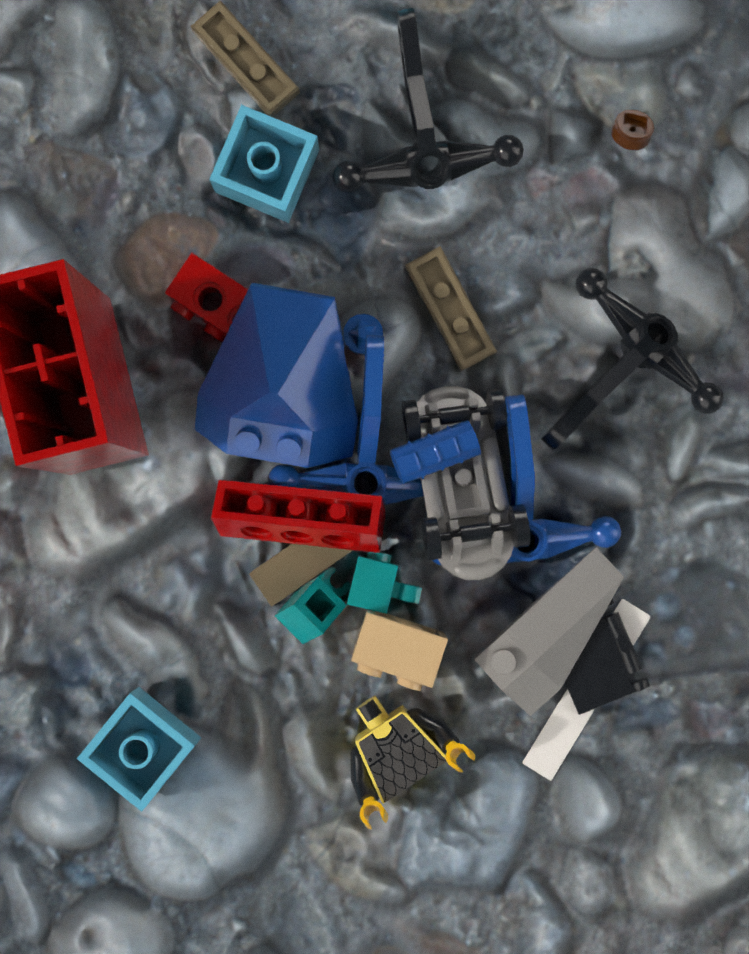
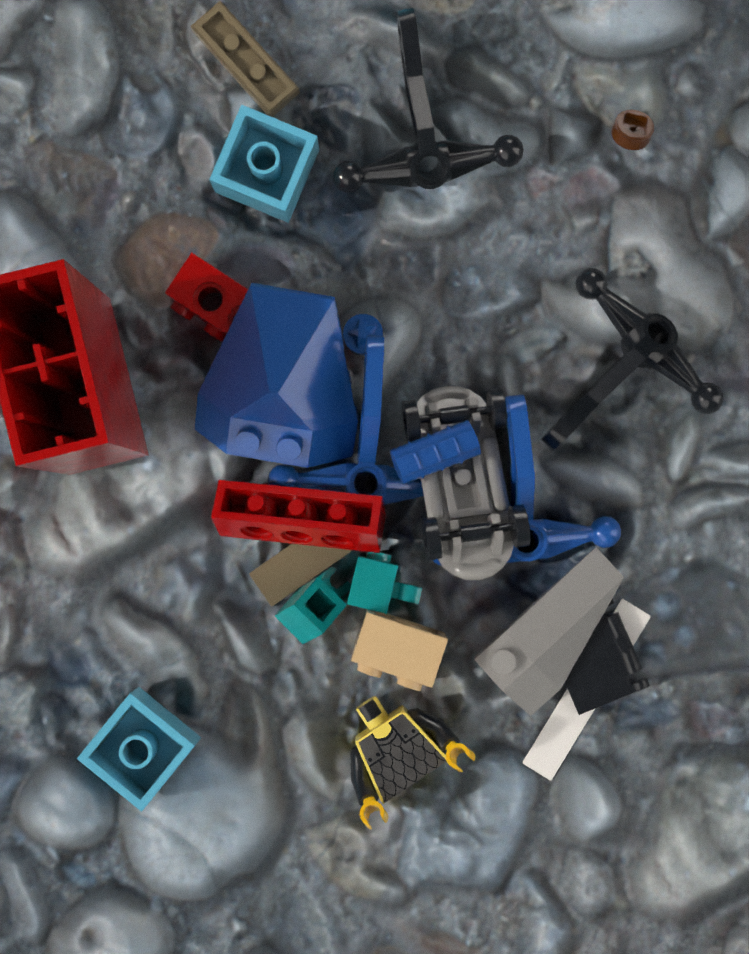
(450, 309): dark tan tile -> none

